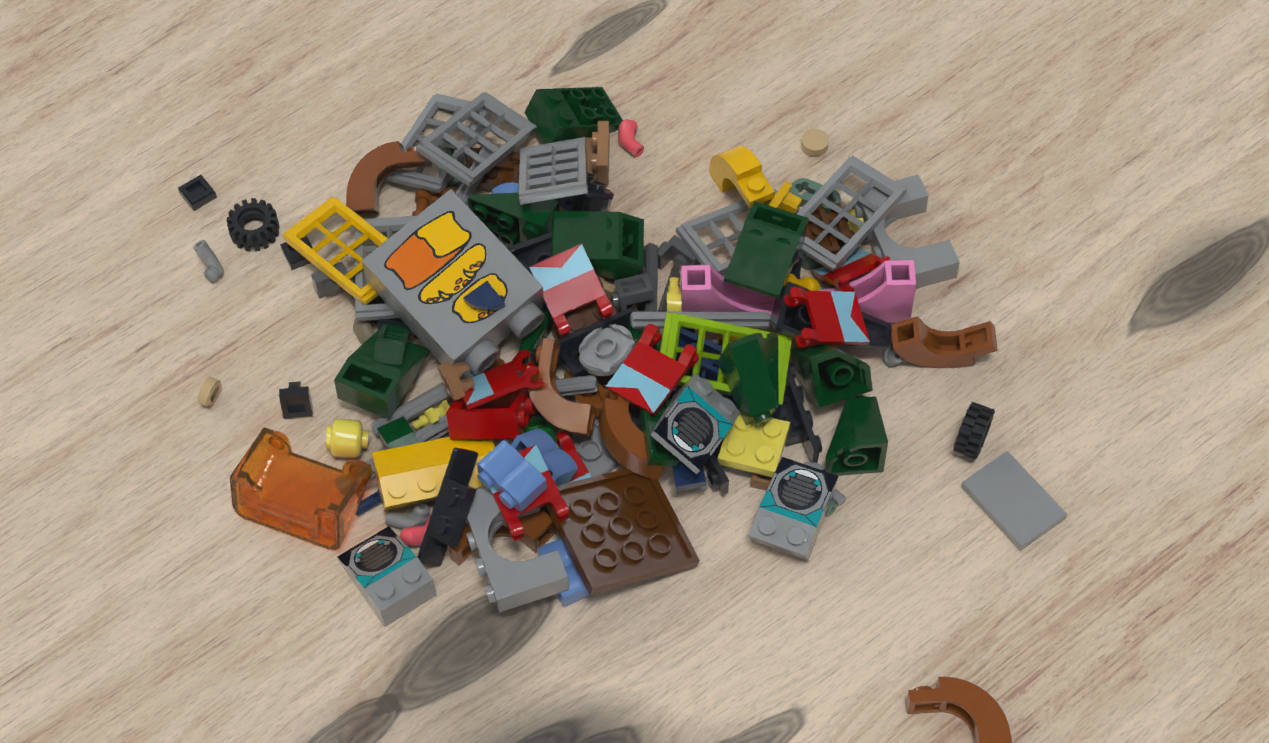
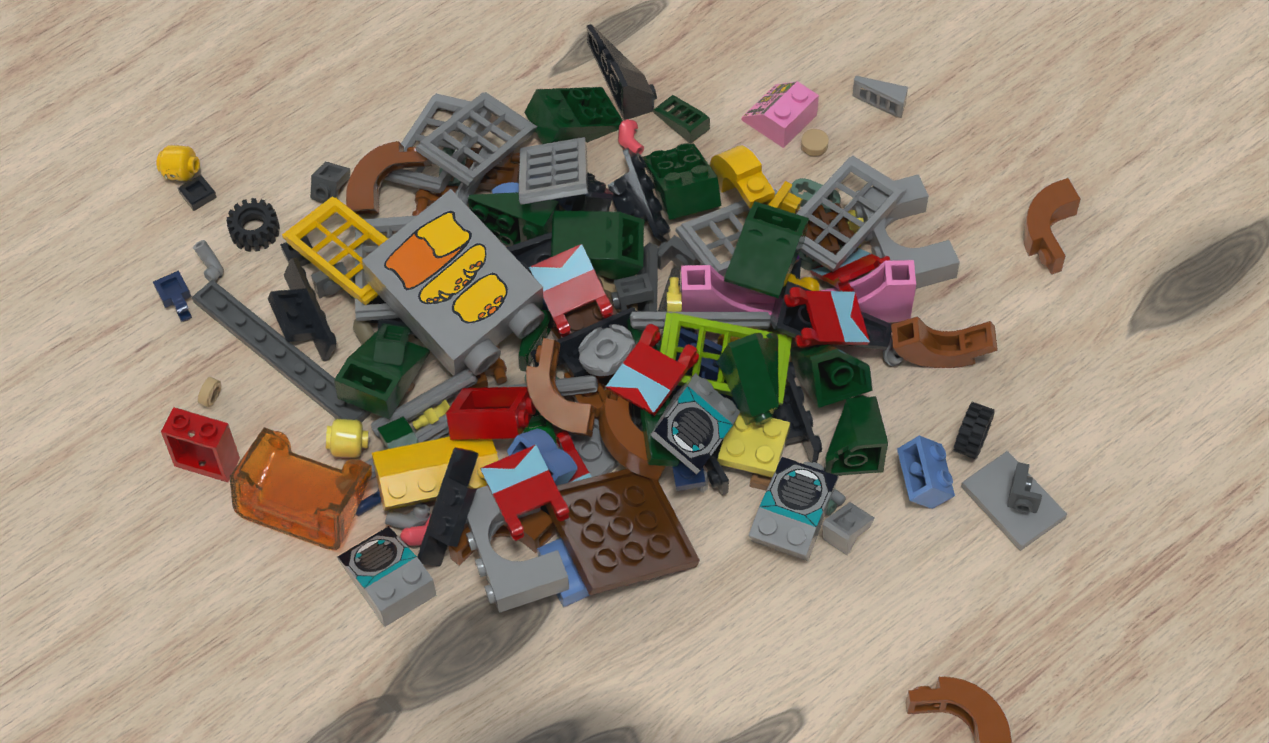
(173, 292): none -> dark blue plate
(177, 163): none -> yellow head
(210, 444): none -> red window
(275, 350): none -> dark grey tile
(295, 401): black tile -> none
(300, 312): none -> black bracket
(327, 181): none -> dark grey bracket
(451, 379): medium nougat tile -> none
(484, 298): dark blue tile -> none
(502, 381): red flag -> none
(511, 476): medium blue brick -> none
(598, 152): medium nougat bracket -> none
(624, 80): none -> black wedge
(636, 198): none -> black bracket
(683, 180): none -> dark green slope
(688, 132): none -> dark green slope
(783, 112): none -> bright pink slope
(845, 526): none -> light grey slope
(881, 95): none -> light grey slope
(926, 472): none -> medium blue brick
(1020, 495): none -> dark grey bracket
(1048, 207): none -> dark orange arch

